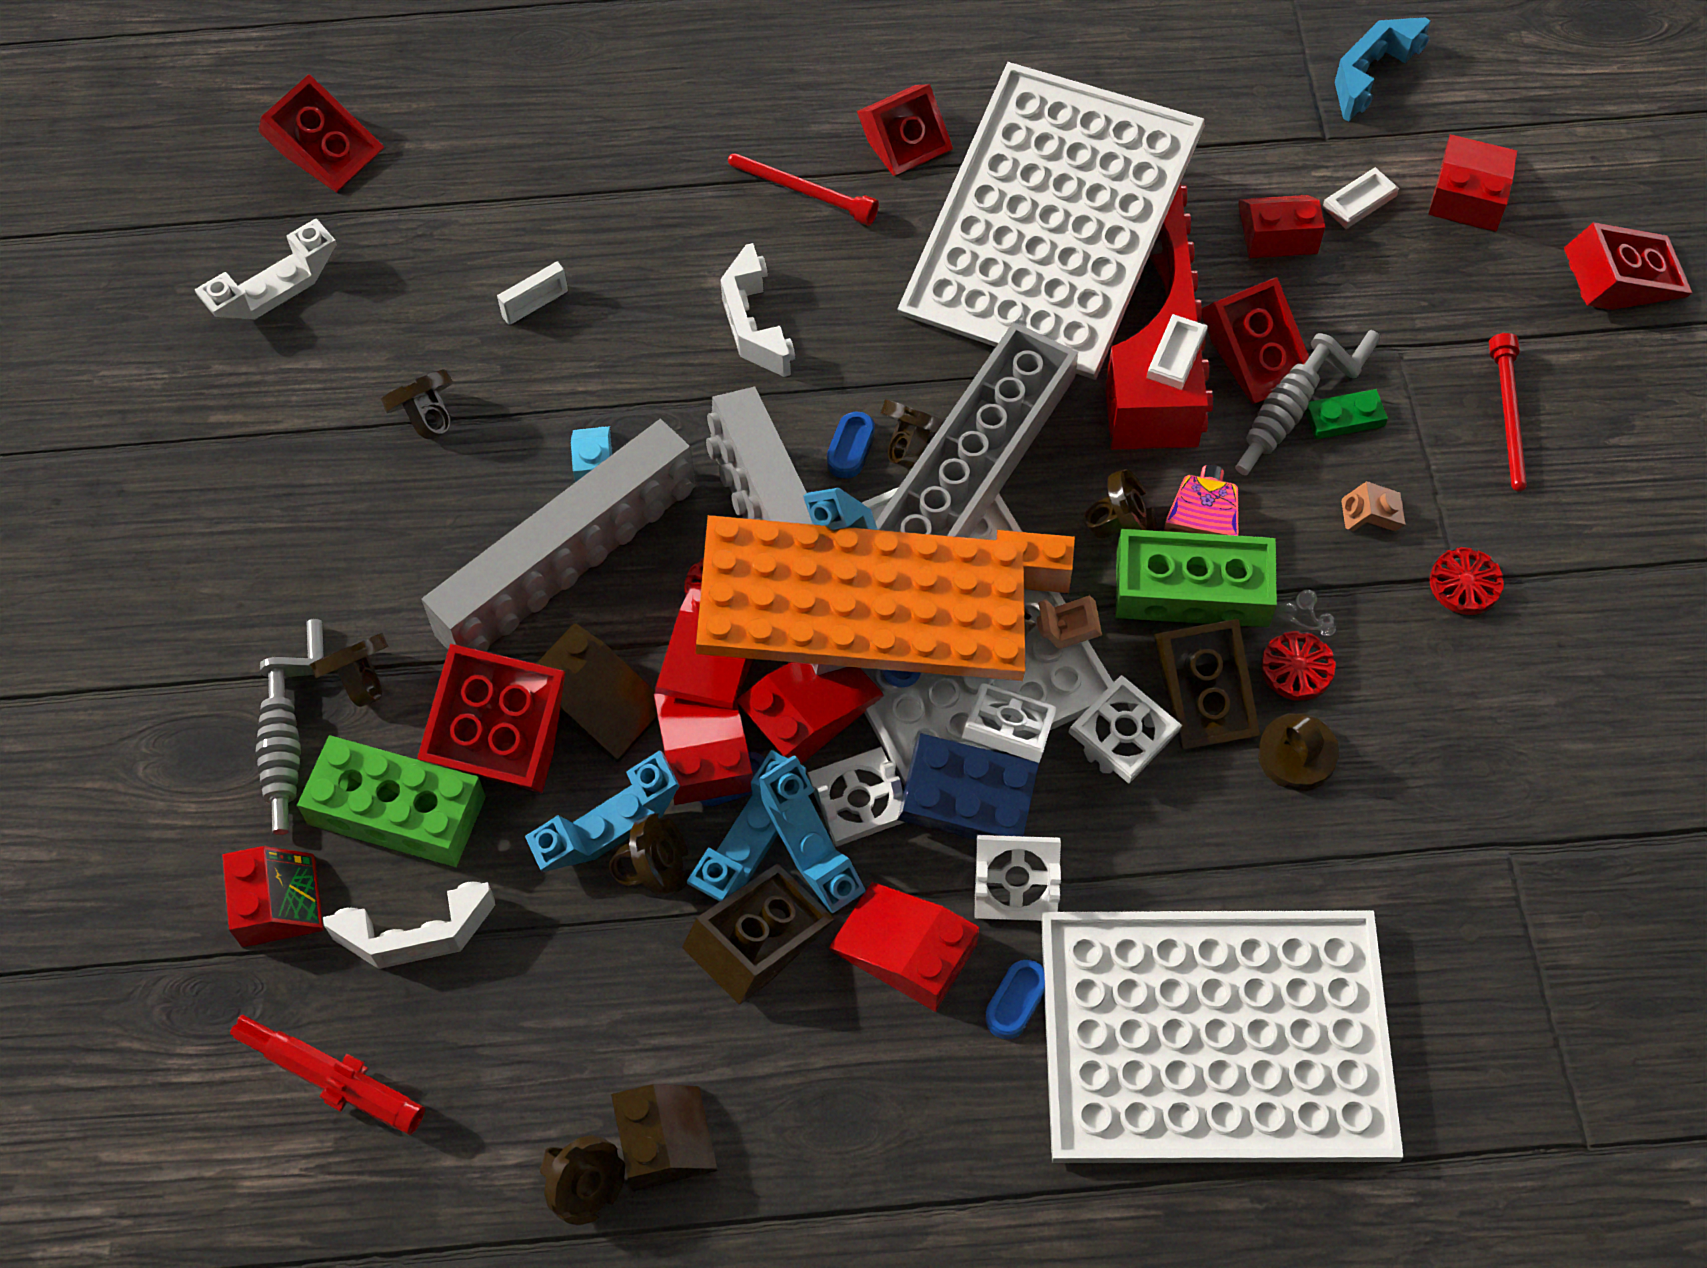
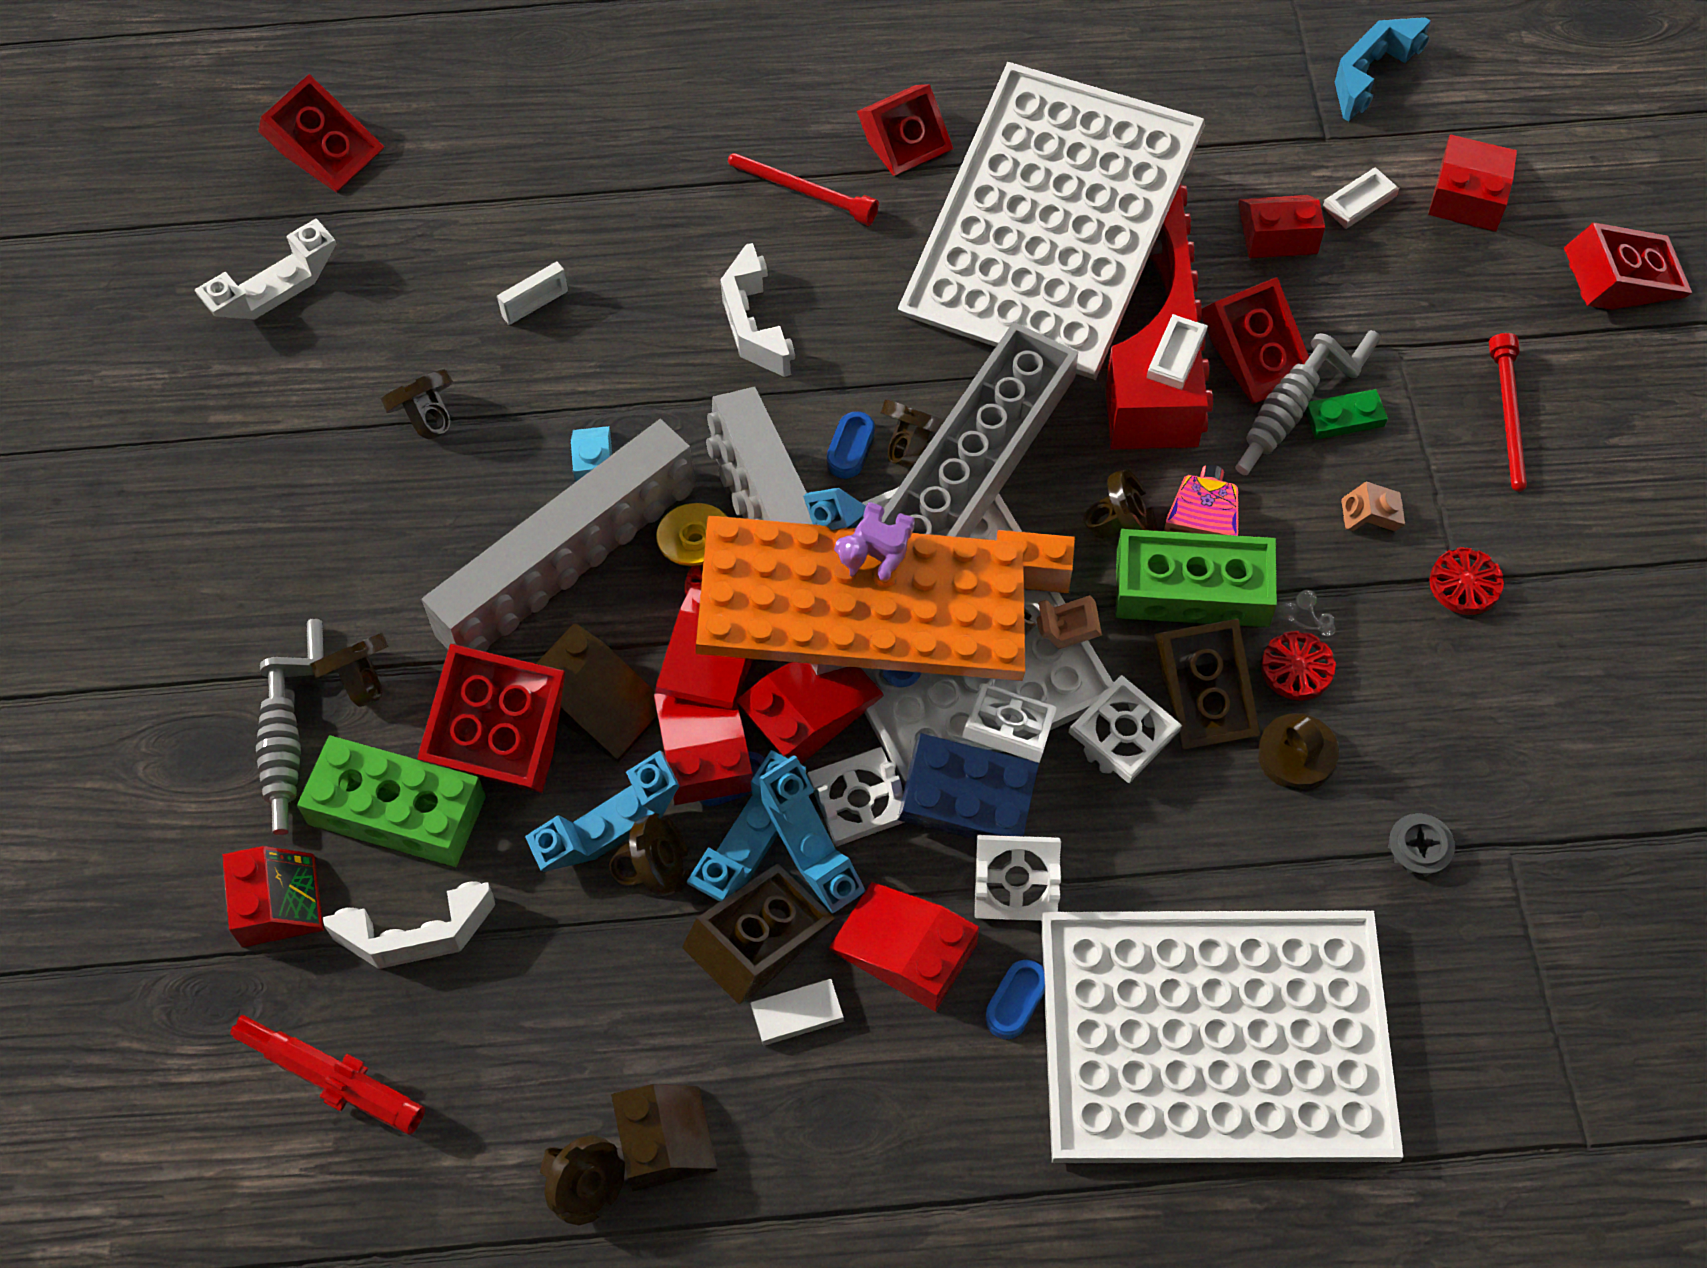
(681, 528): none -> yellow dish
(797, 1012): none -> white tile
(876, 539): none -> medium lavender animal
(1432, 833): none -> dark grey gear

